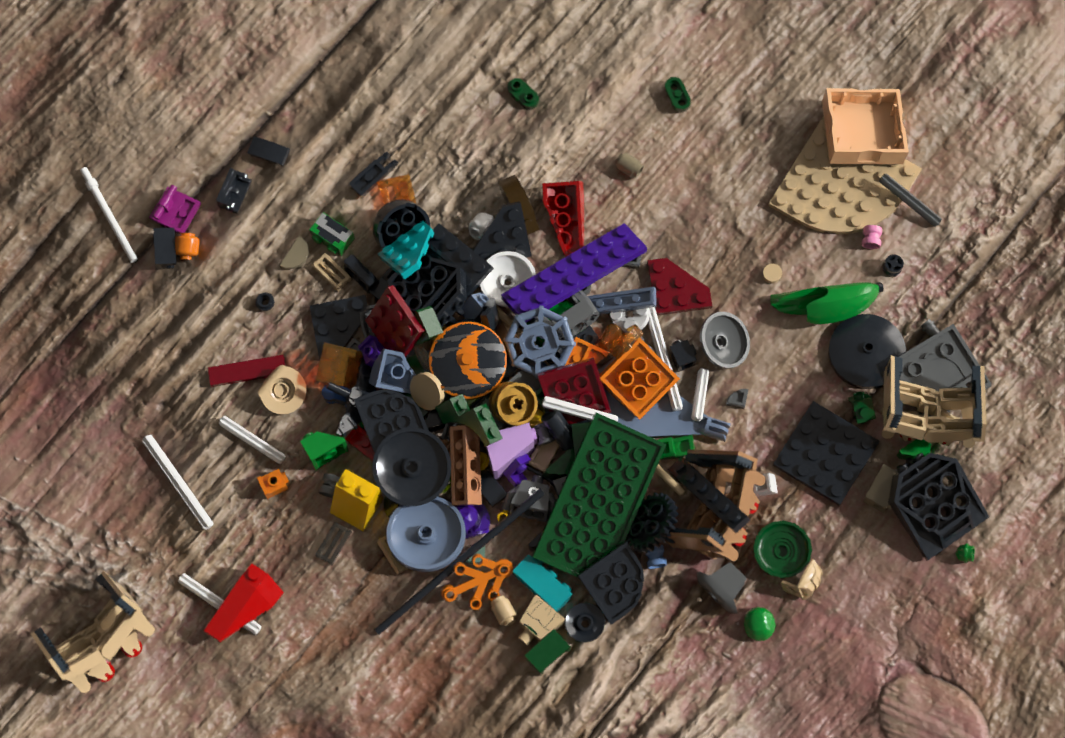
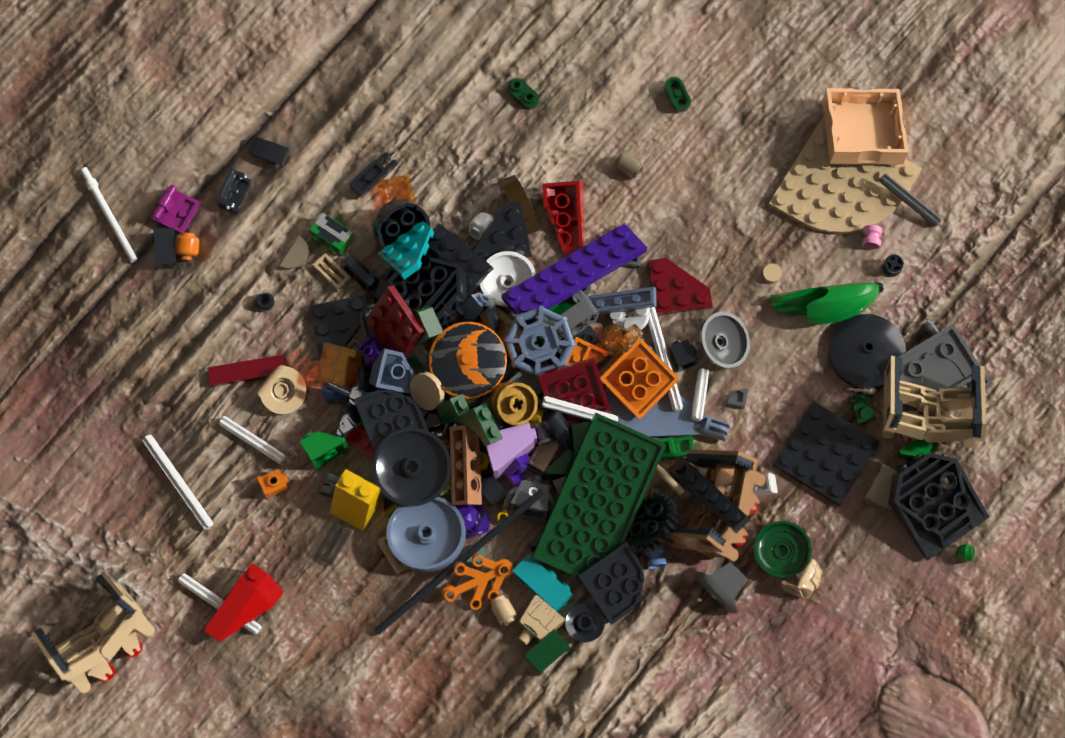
(759, 624): green hair -> none

